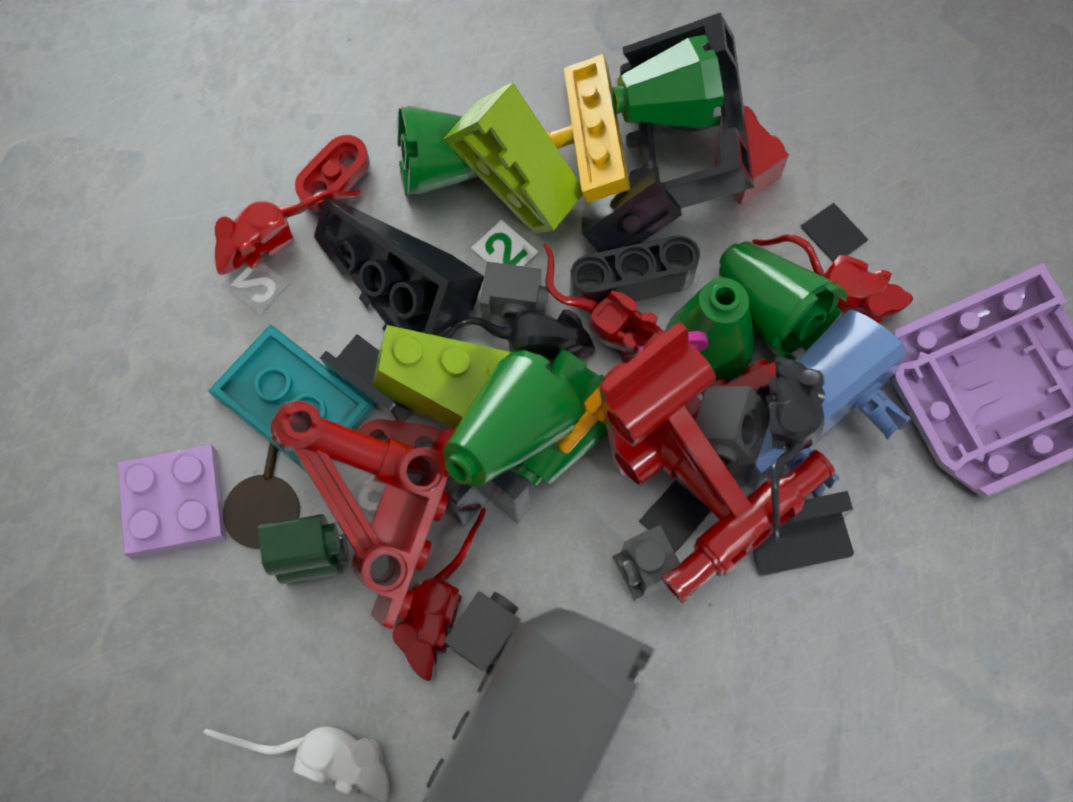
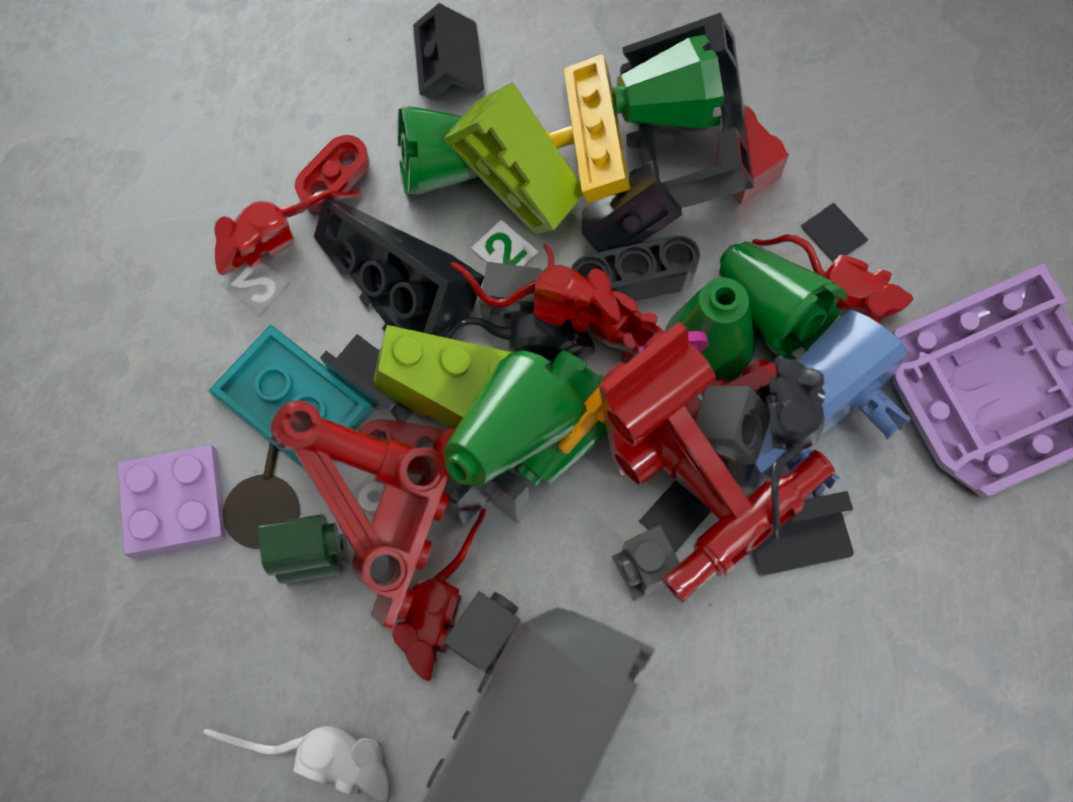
(447, 52): none -> black panel
(562, 296): none -> red animal

